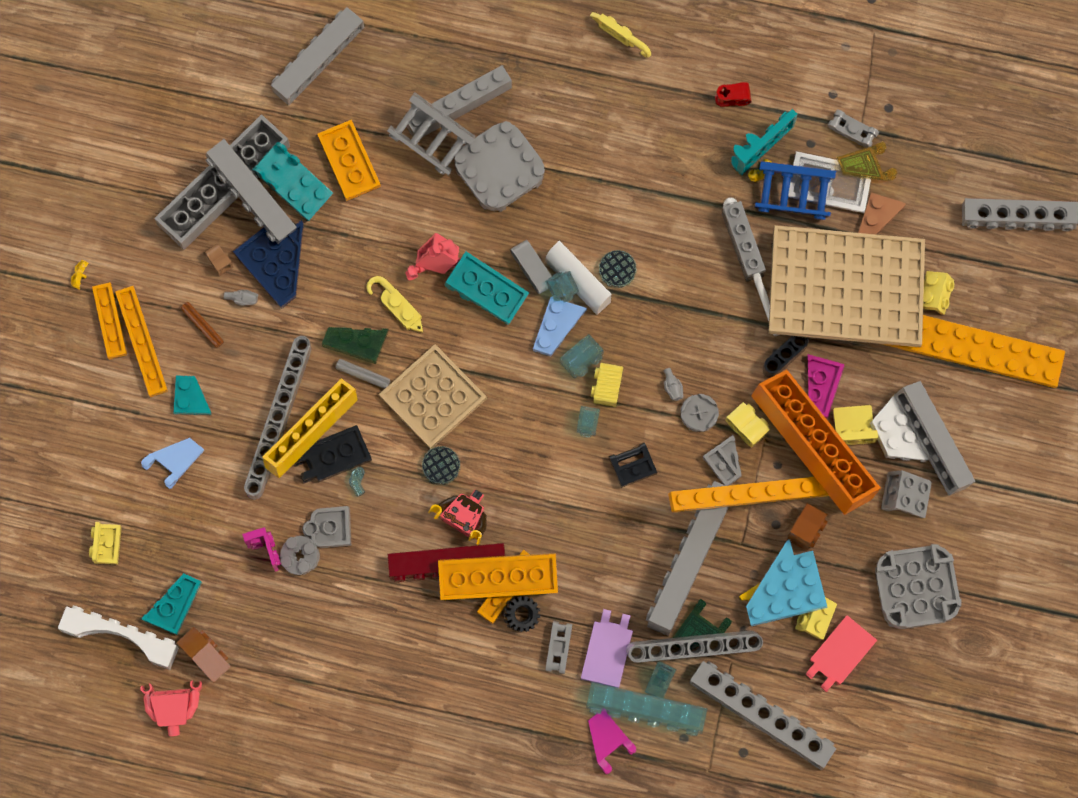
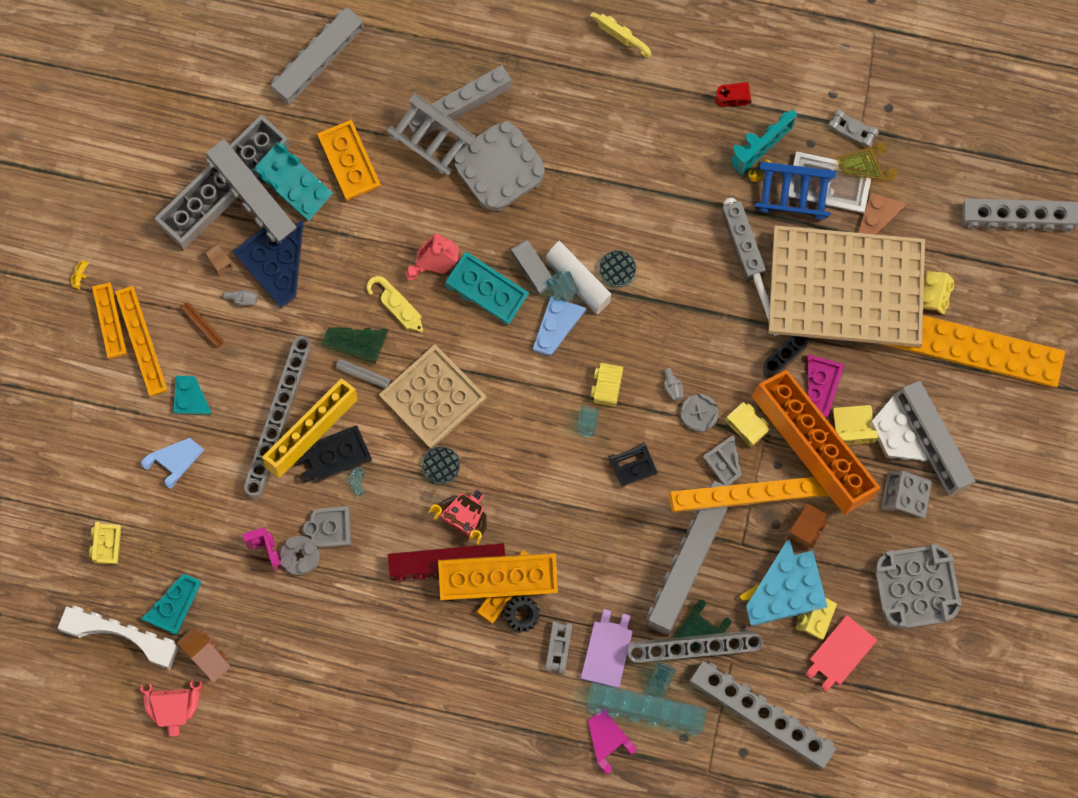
(582, 356): clear light blue brick -> none

